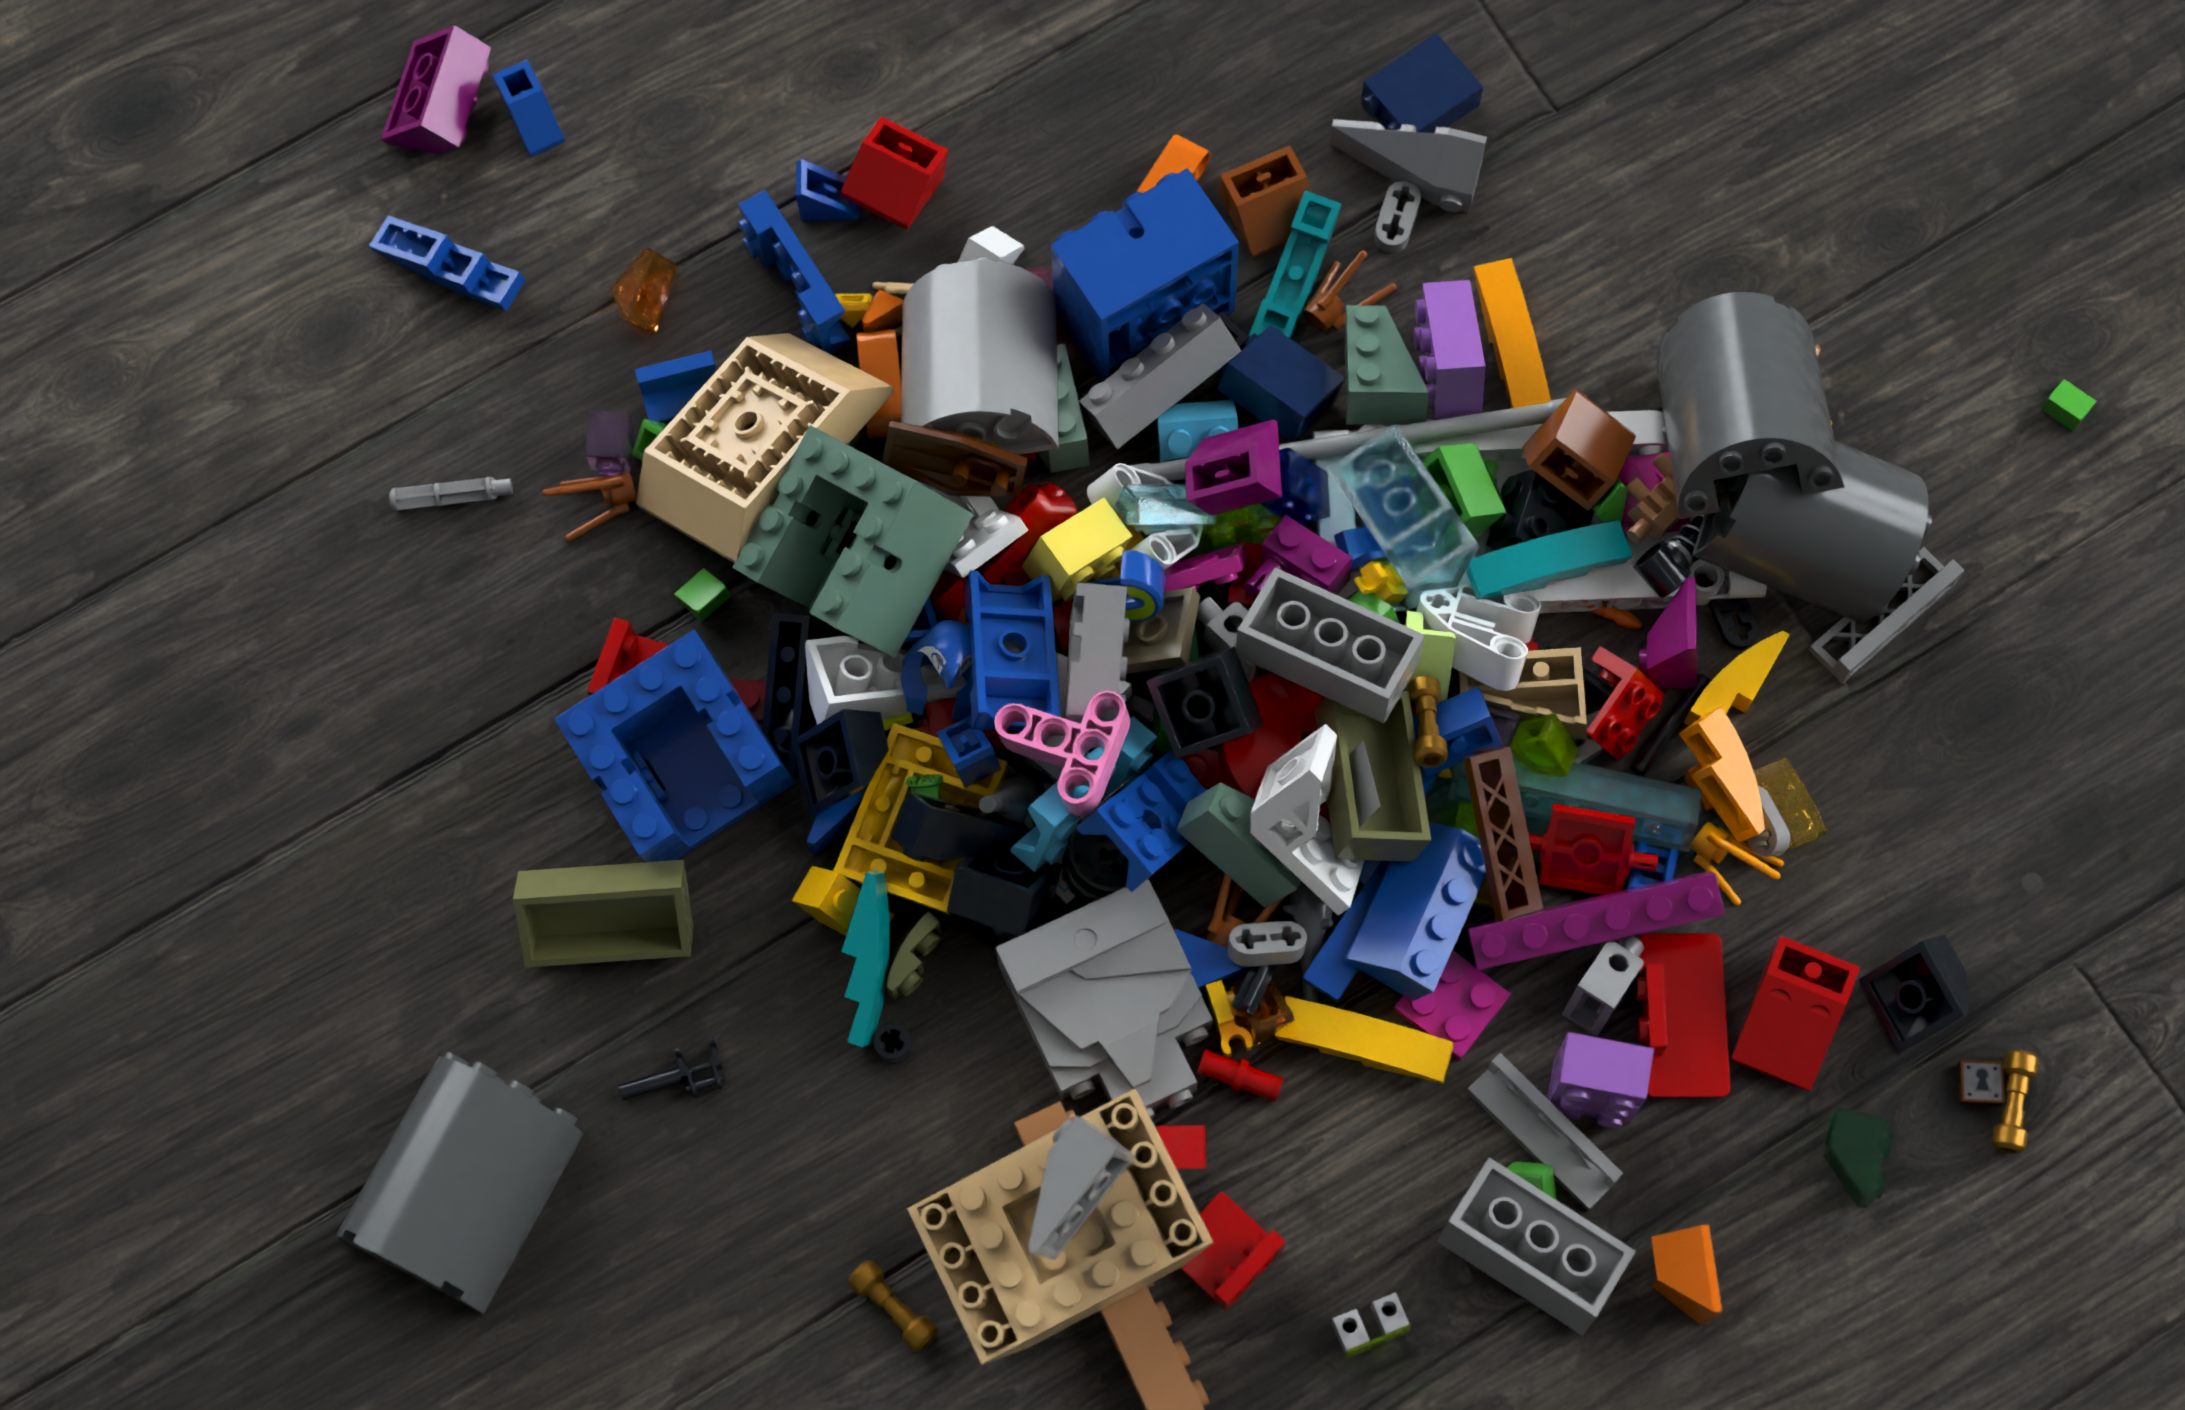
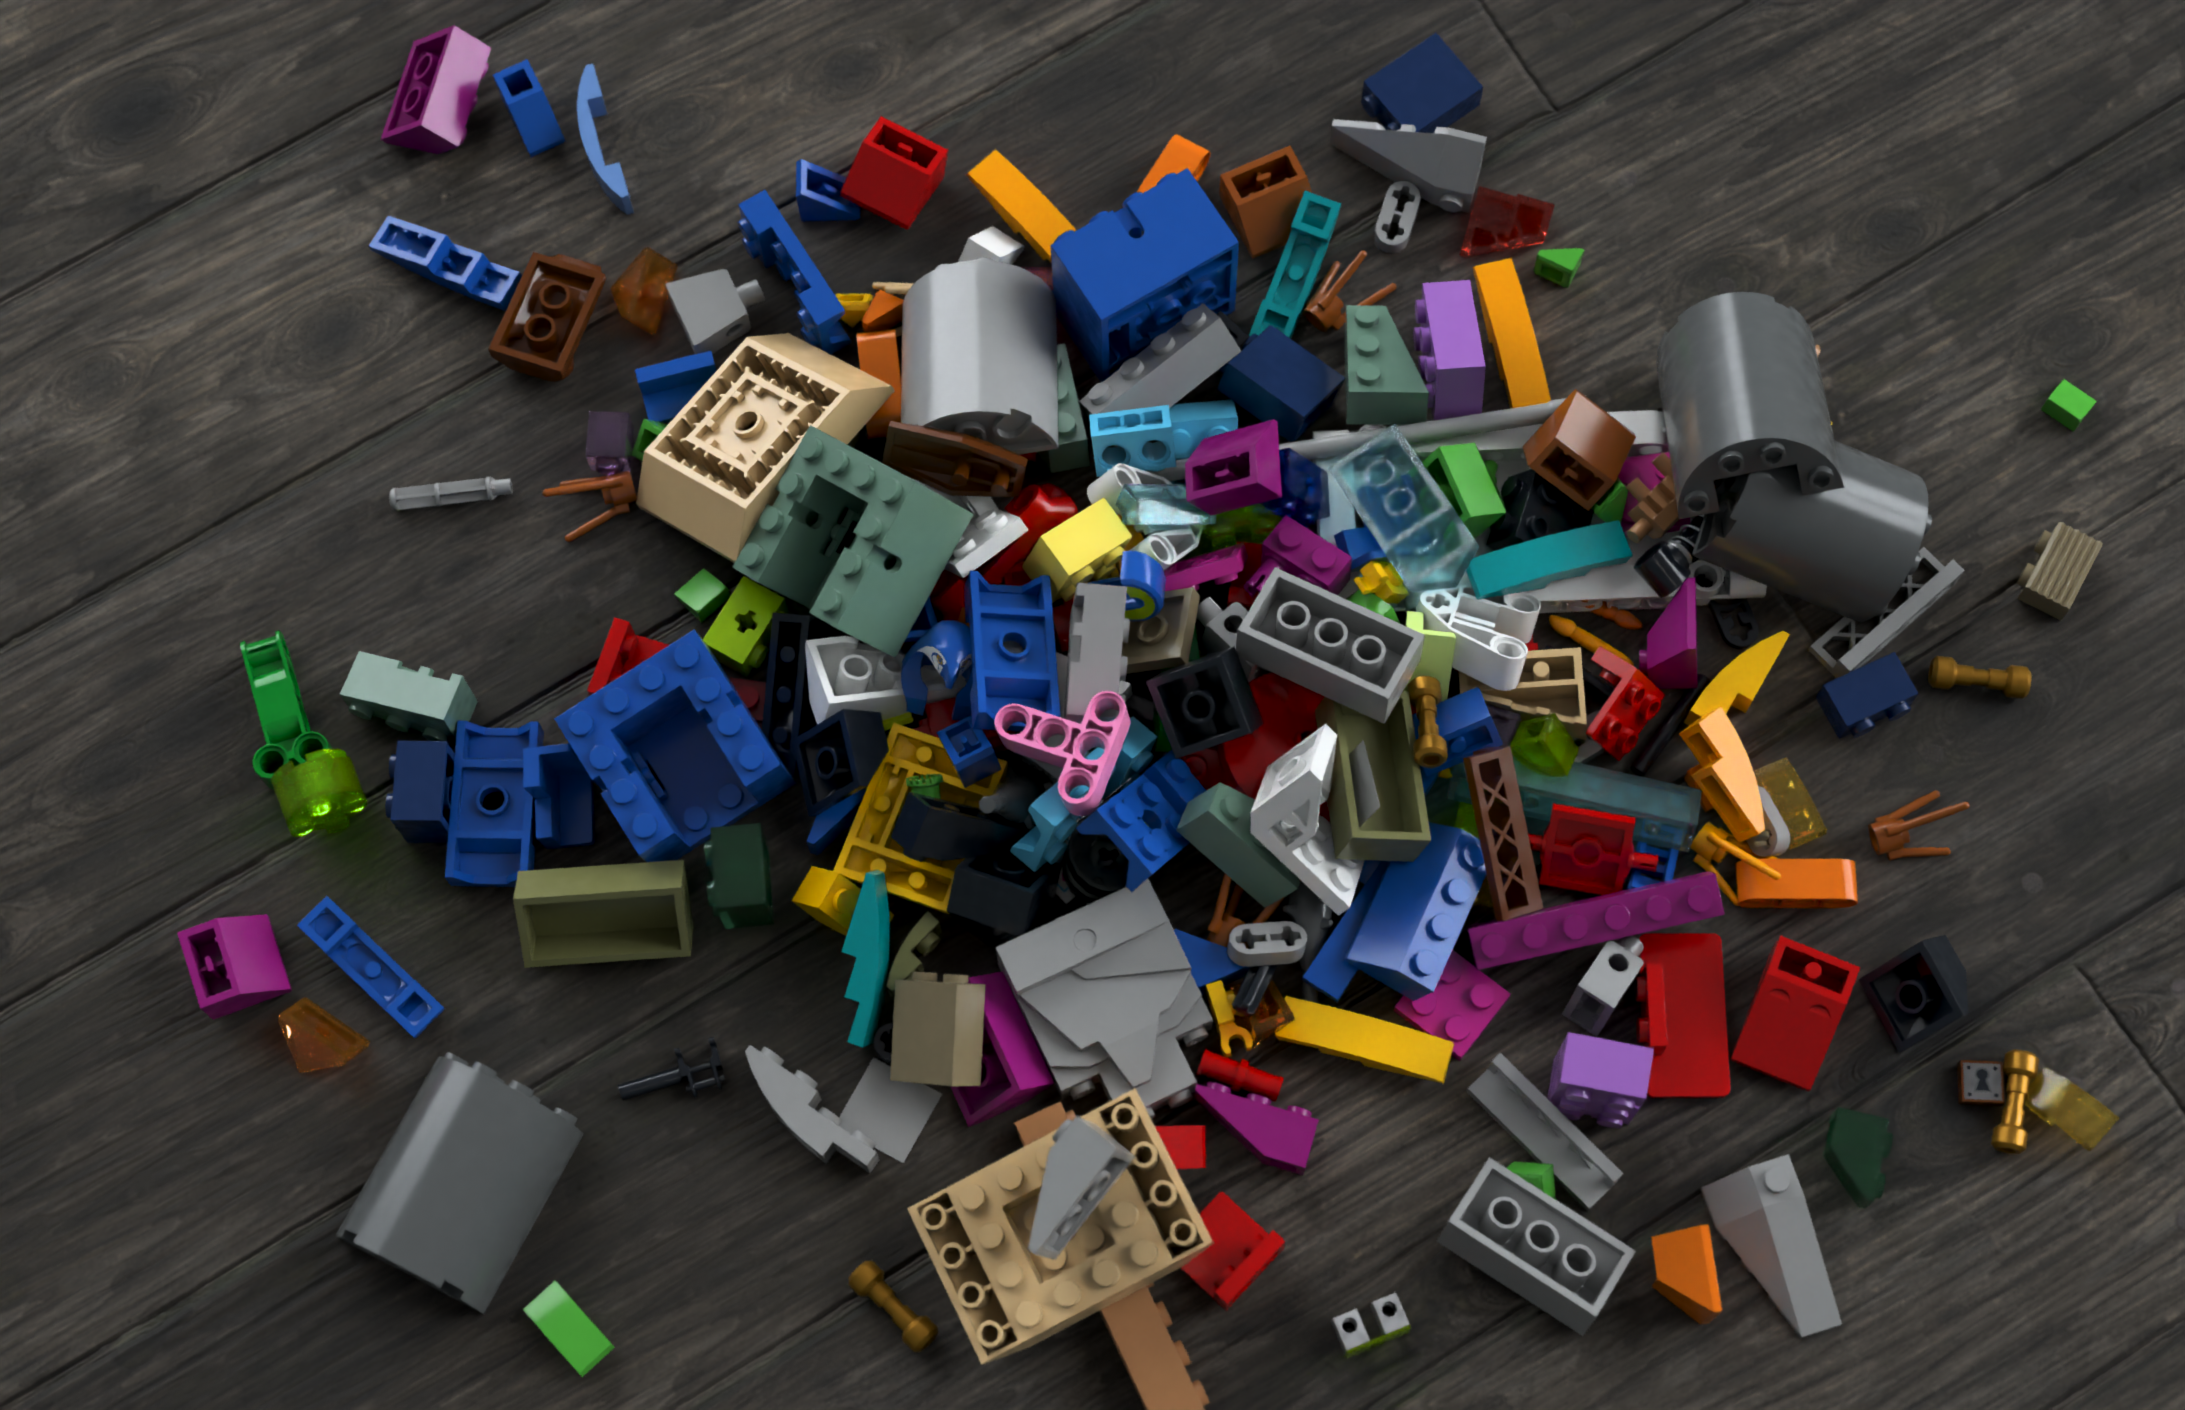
(234, 963): none -> magenta slope
(278, 706): none -> green piece
(318, 1038): none -> clear orange slope
(319, 792): none -> clear neon green brick
(370, 967): none -> blue slope
(408, 697): none -> wedge
(421, 790): none -> dark blue brick
(484, 844): none -> blue piece
(548, 316): none -> reddish brown slope
(561, 796): none -> blue panel
(568, 1328): none -> bright green slope
(591, 105): none -> medium blue slope
(713, 308): none -> light grey torso
(741, 876): none -> clear green brick
(746, 606): none -> lime brick
(794, 1103): none -> light grey slope
(889, 1110): none -> light grey sticker
(937, 1030): none -> dark tan brick
(1010, 1057): none -> magenta slope
(1019, 203): none -> light orange slope
(1131, 433): none -> medium azure brick
(1270, 1133): none -> magenta slope
(1504, 222): none -> clear red slope
(1558, 265): none -> bright green slope
(1587, 640): none -> light orange piece
(1772, 1232): none -> light grey wedge
(1801, 884): none -> orange beam
(1867, 696): none -> dark blue brick
(1890, 834): none -> dark orange plant
(2013, 681): none -> pearl gold piece
(2059, 570): none -> dark tan brick
(2070, 1107): none -> clear yellow slope

